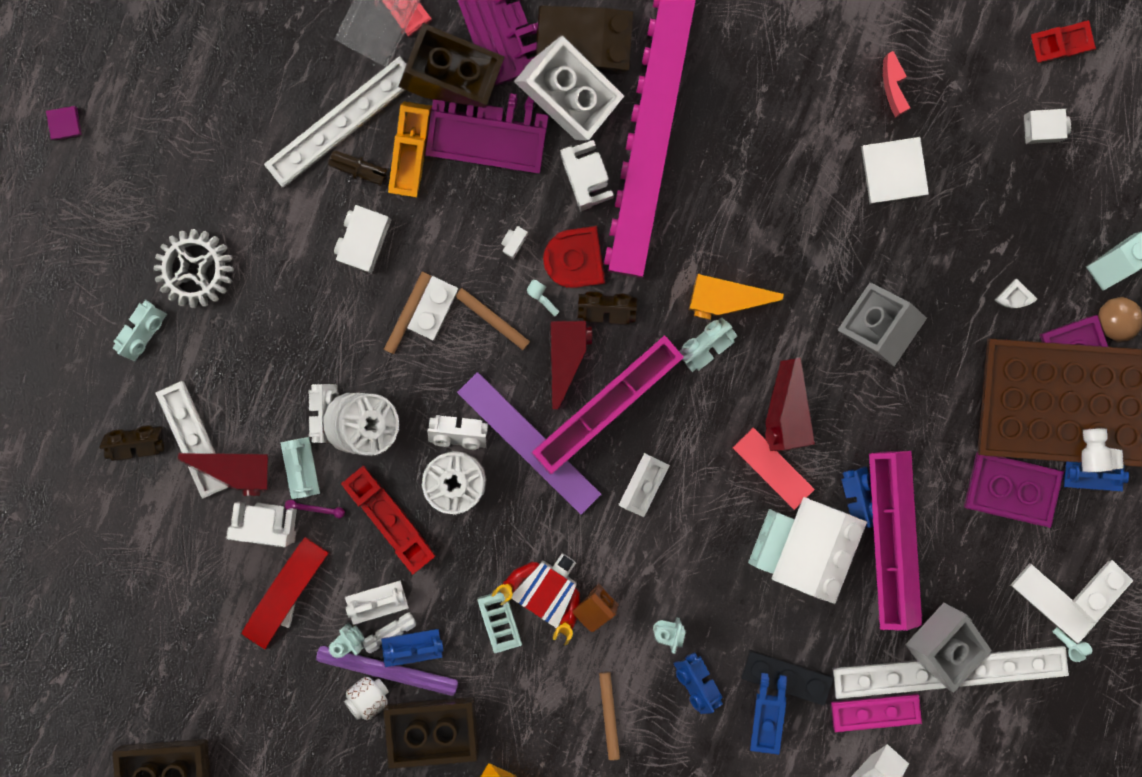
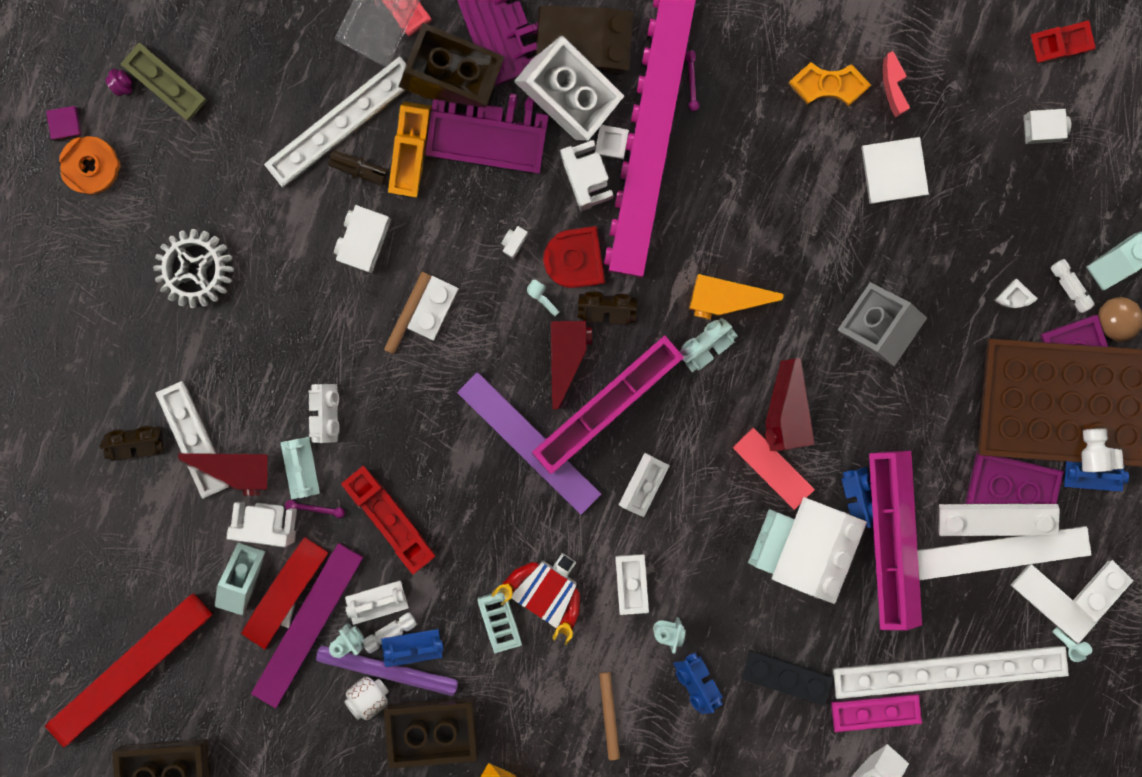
(72, 165): none -> orange plate
(119, 82): none -> magenta plate
(128, 670): none -> red beam
(147, 320): light aqua hinge -> none
(163, 82): none -> olive plate
(239, 579): none -> light aqua slope
(307, 625): none -> magenta tile
(347, 418): white wheel -> none
(469, 474): white wheel -> none
(471, 435): white hinge -> none
(494, 320): medium nougat bar -> none
(596, 609): dark orange slope -> none
(611, 142): none -> white plate
(632, 584): none -> white plate
(690, 58): none -> magenta hinge
(768, 717): blue hinge -> none
(818, 83): none -> light orange tile
(949, 646): light grey slope -> none
(998, 519): none -> white plate
(1002, 553): none -> white tile
(1072, 286): none -> white axle

